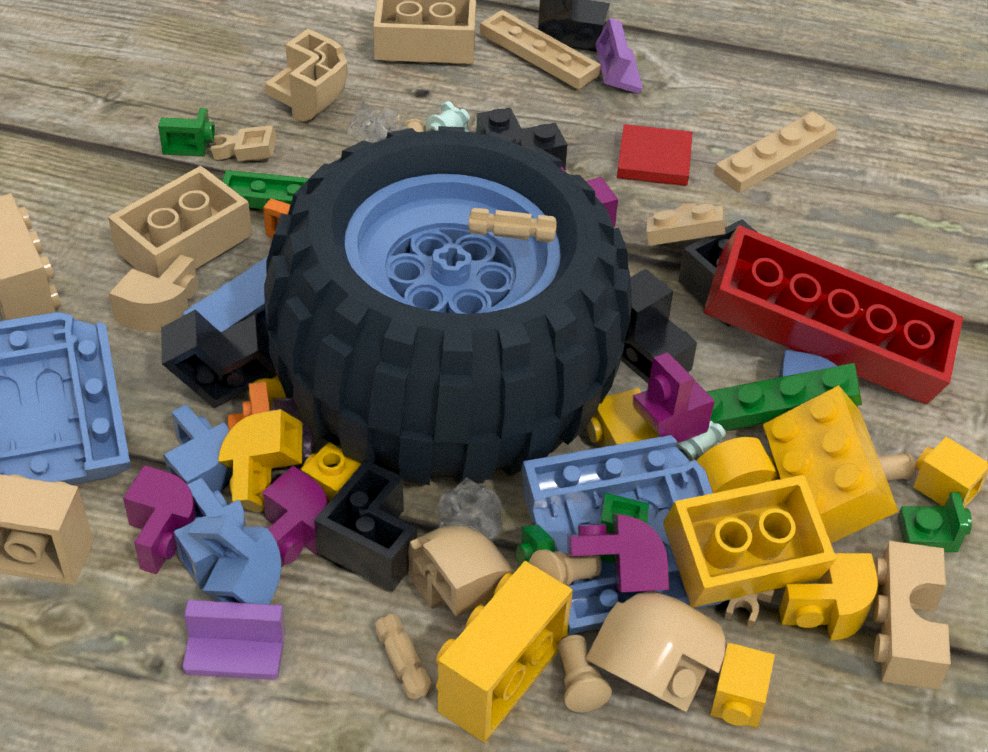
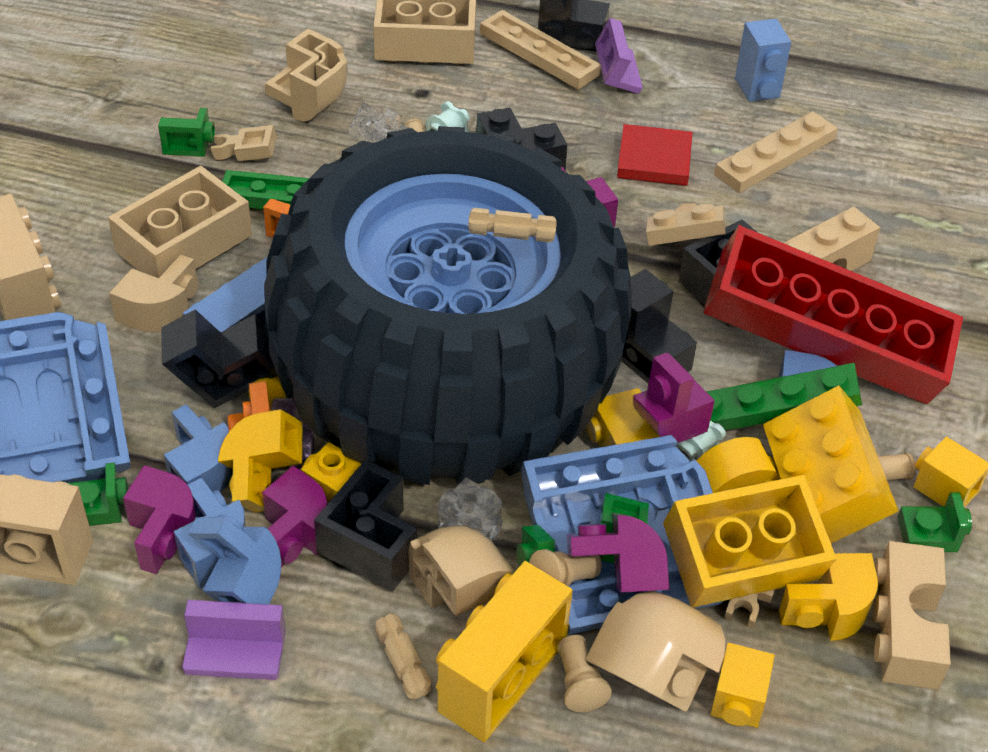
(103, 497): none -> green bracket
(762, 59): none -> medium blue brick
(842, 240): none -> tan arch

